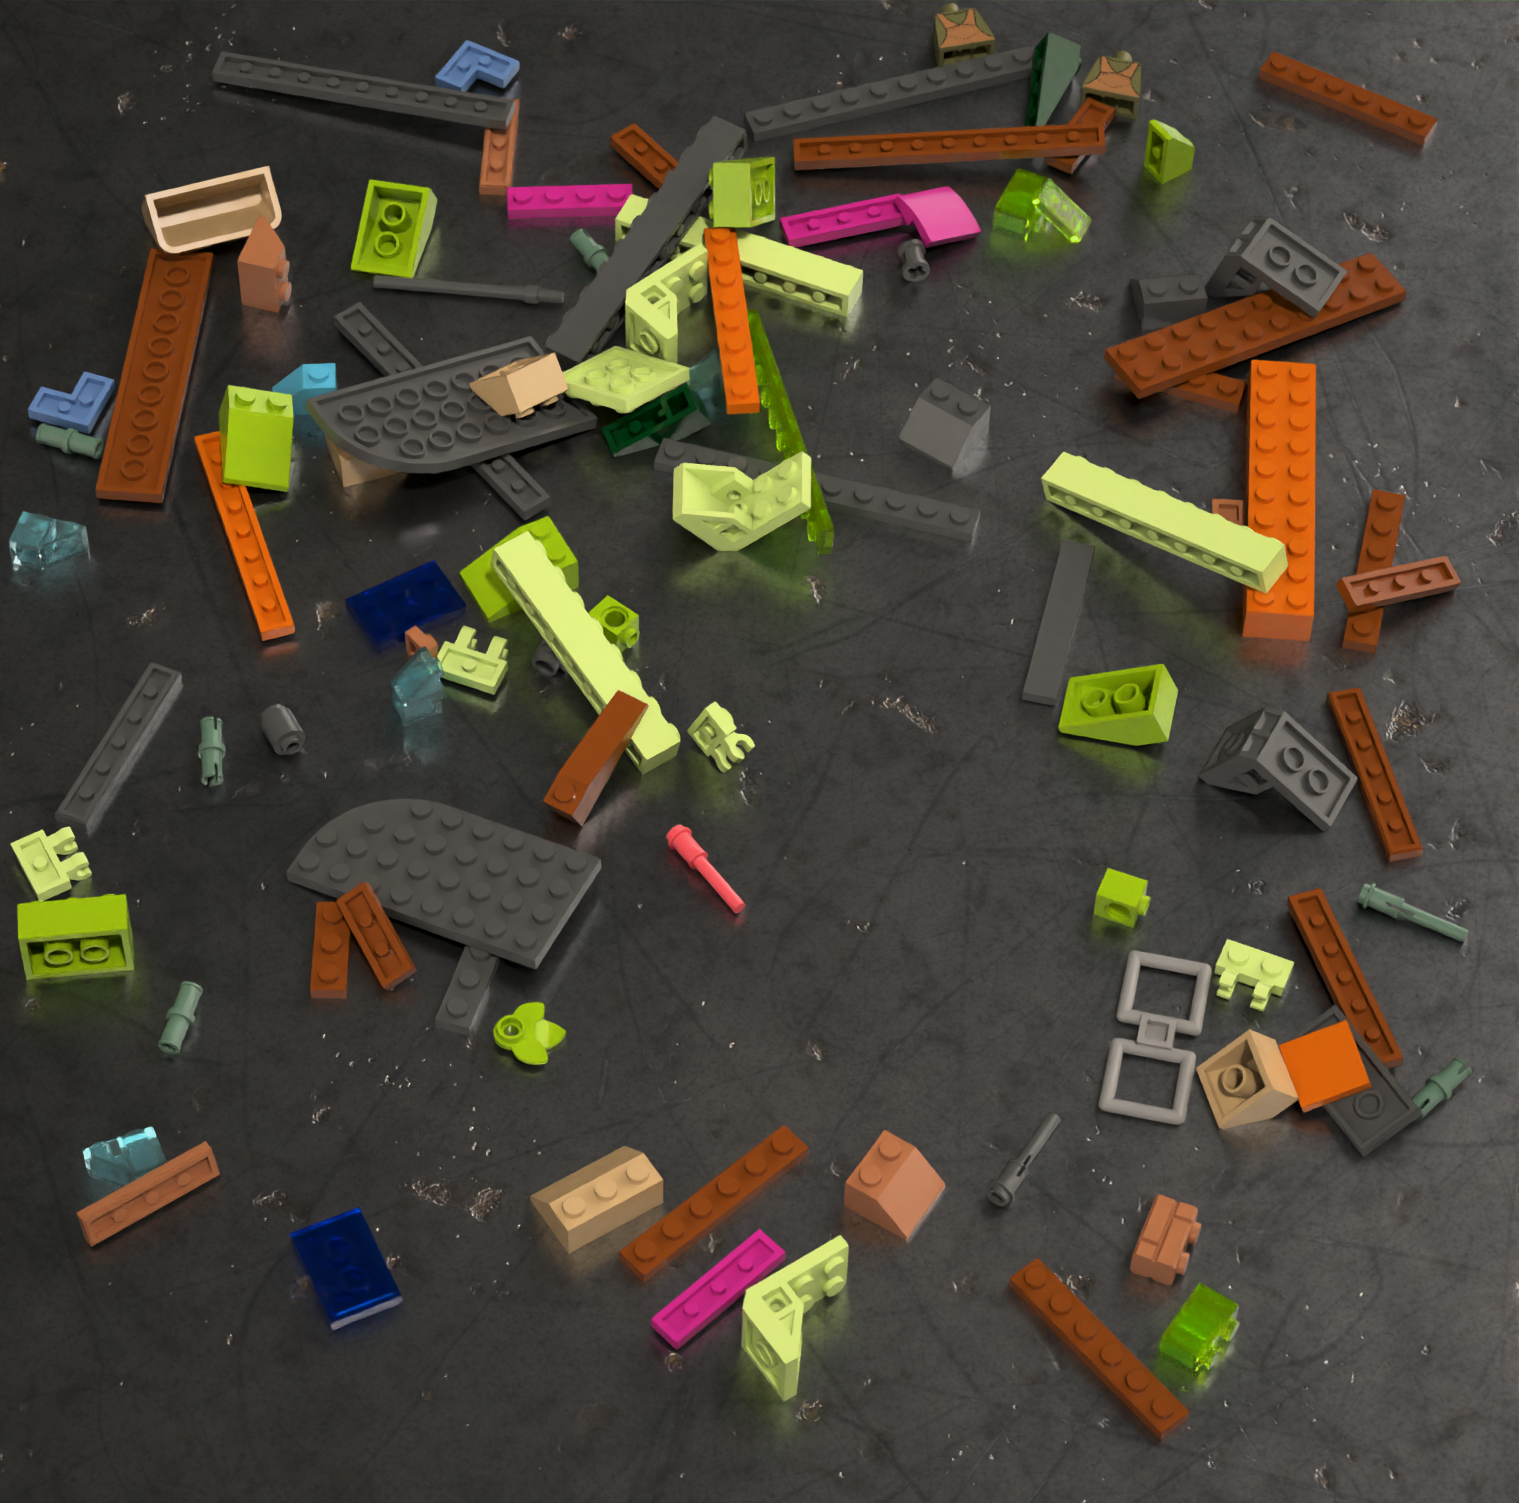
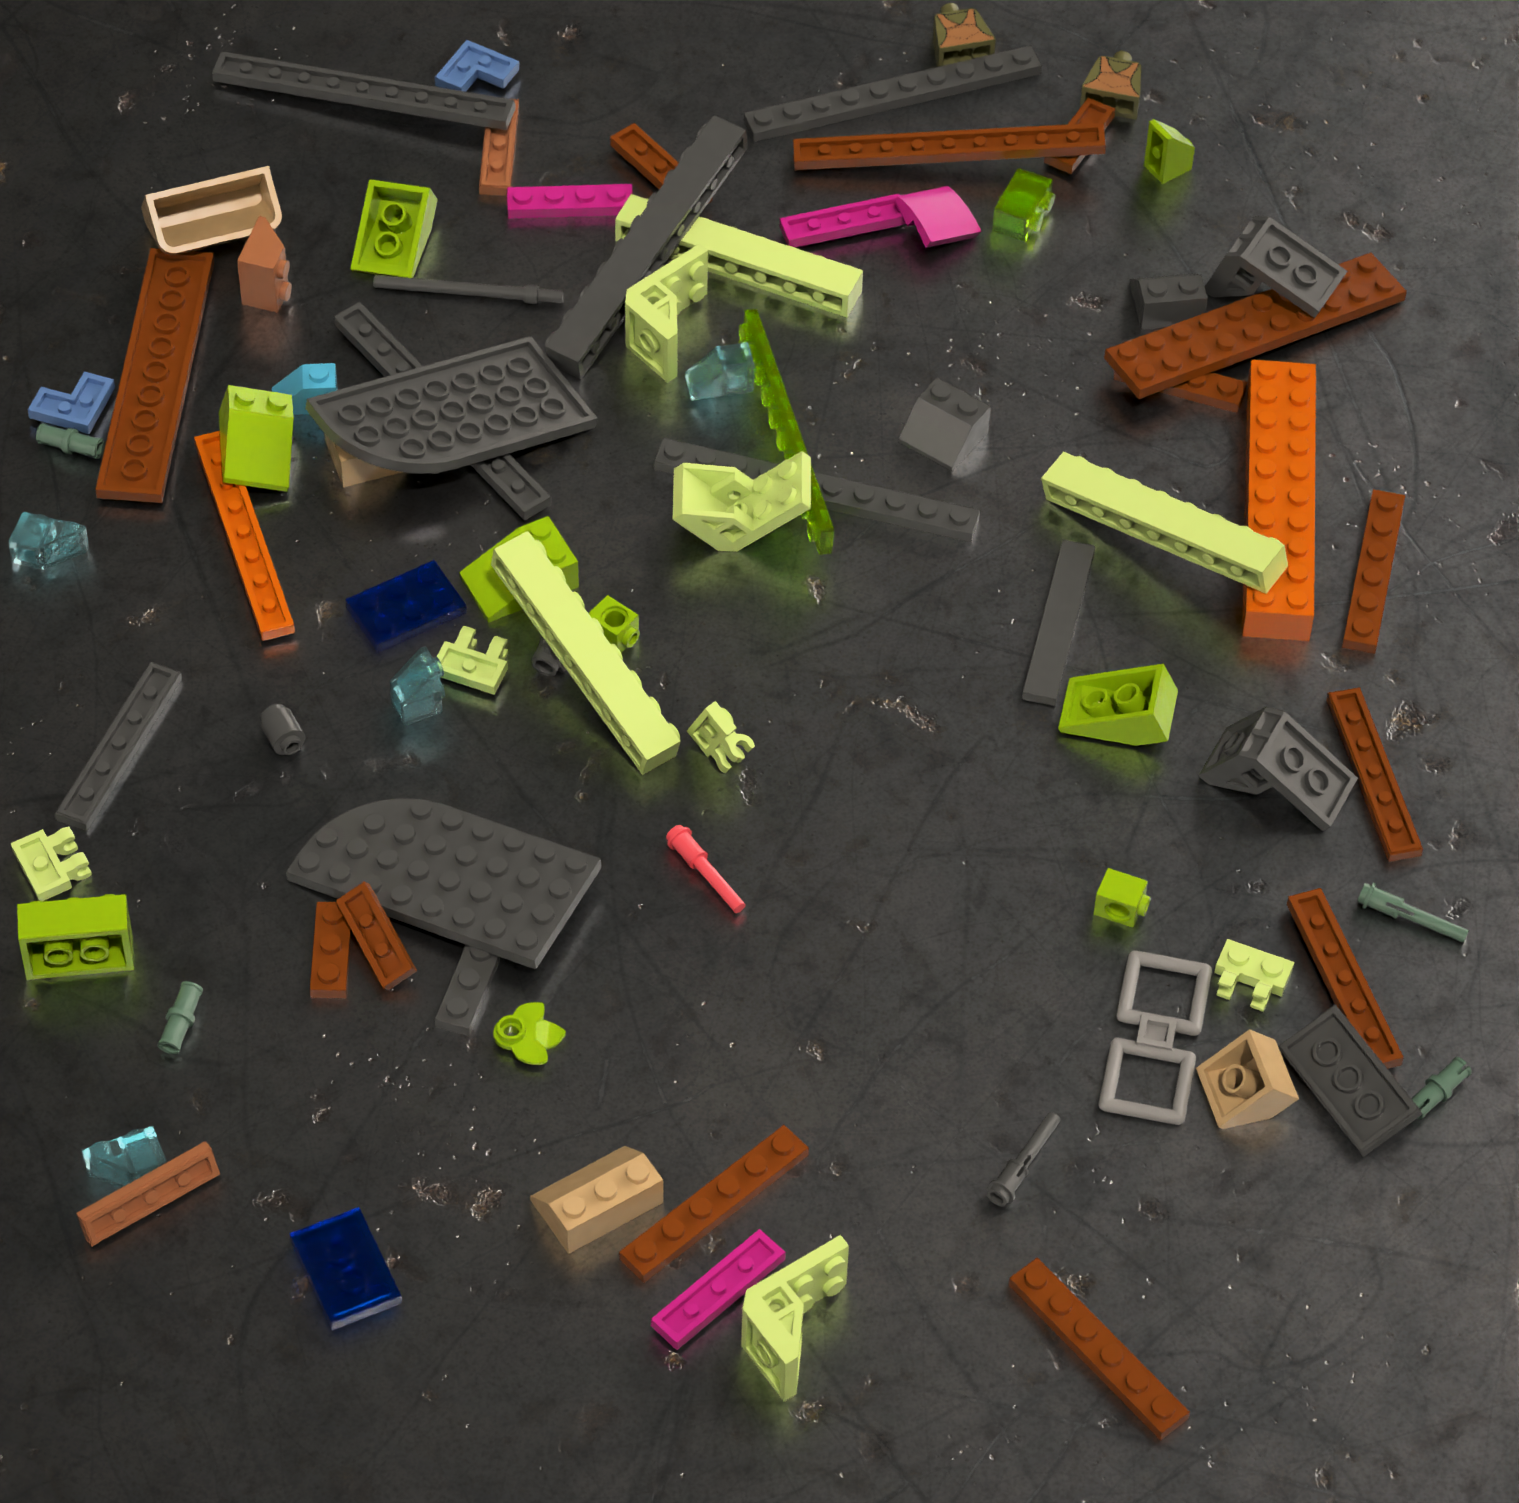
(211, 751): sand green pin -> none
(416, 639): nougat plate -> none
(522, 385): tan slope -> none
(593, 253): sand green pin -> none
(595, 758): dark orange slope -> none
(623, 379): yellowish green plate -> none
(669, 417): dark green slope -> none
(731, 321): orange plate -> none
(742, 192): lime slope -> none
(893, 1186): nougat slope -> none
(914, 263): dark grey bush -> none
(1053, 67): dark green slope -> none
(1061, 211): clear neon green tile -> none
(1164, 1240): nougat brick -> none
(1199, 1330): clear neon green brick -> none
(1230, 510): nougat plate -> none
(1325, 1066): orange tile -> none
(1348, 98): dark orange plate -> none
(1398, 584): dark orange plate -> none

